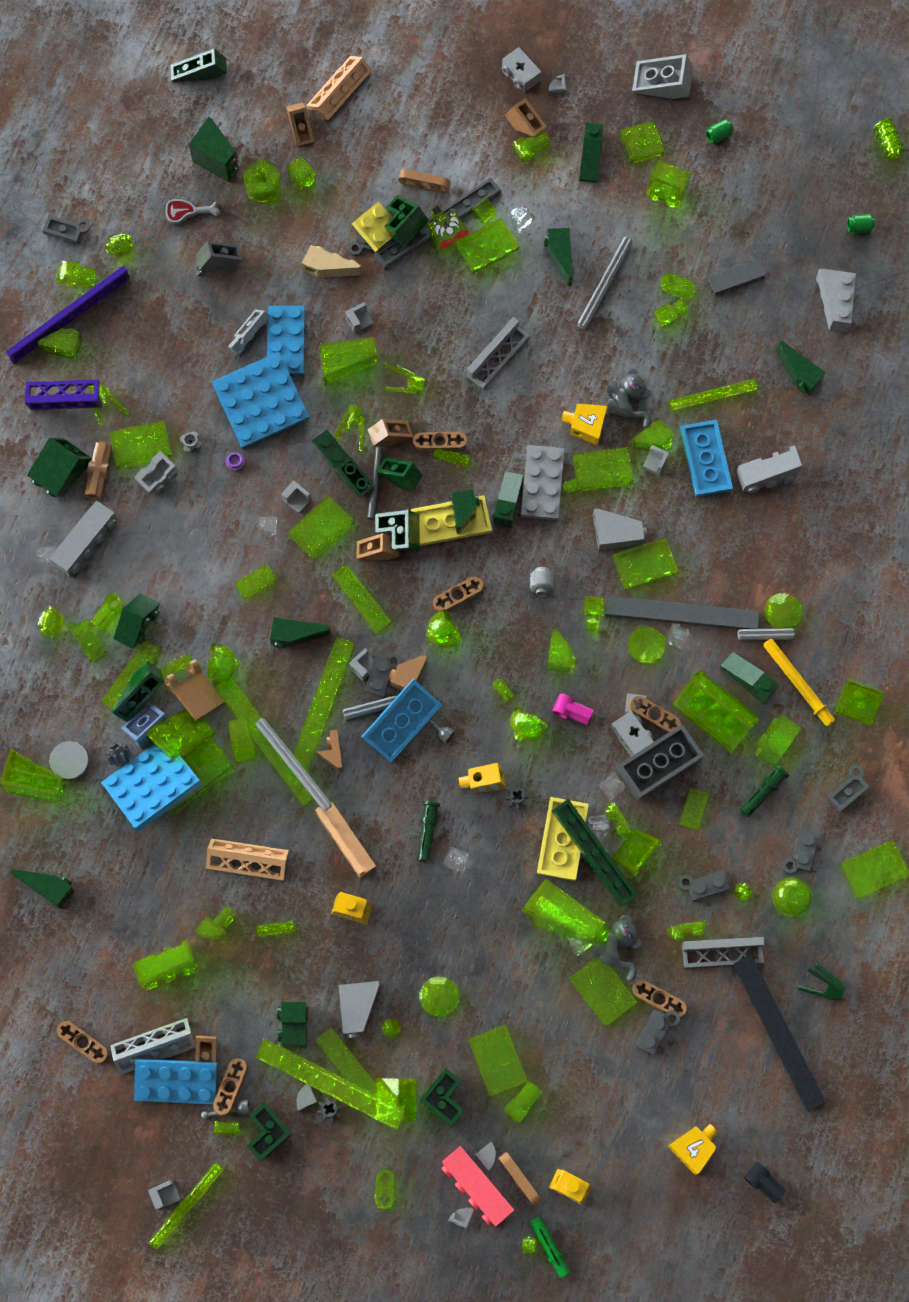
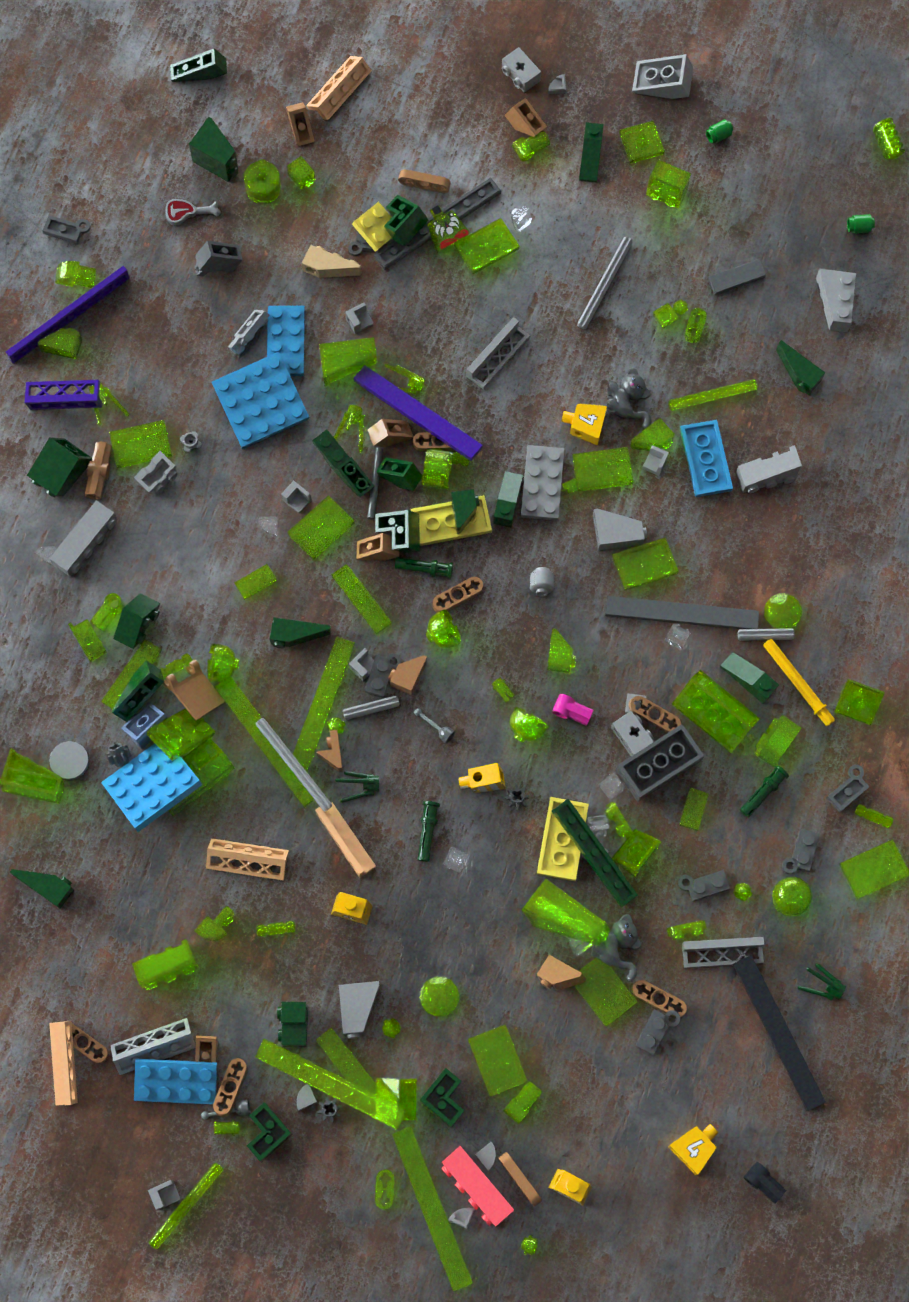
(50, 622): clear neon green head -> none
(63, 1063): none -> light nougat fence
(119, 244): clear neon green head -> none
(235, 461): medium lavender plate -> none
(241, 739): clear neon green slope -> none
(336, 724): none -> clear neon green plate
(369, 781): none -> dark green plant
(401, 720): dark azure plate -> none
(418, 413): none -> dark purple tile
(432, 1209): none -> clear neon green tile
(435, 569): none -> dark green pin
(437, 468): none -> clear neon green brick
(484, 210): clear neon green plate -> none
(559, 250): dark green slope -> none
(559, 975): none -> medium nougat slope
(562, 1269): green pin -> none
(592, 608): clear neon green plate -> none
(646, 644): clear neon green dish -> none
(677, 286): clear neon green plate -> none
(692, 324): none -> clear neon green beam
(874, 816): none -> clear neon green axle

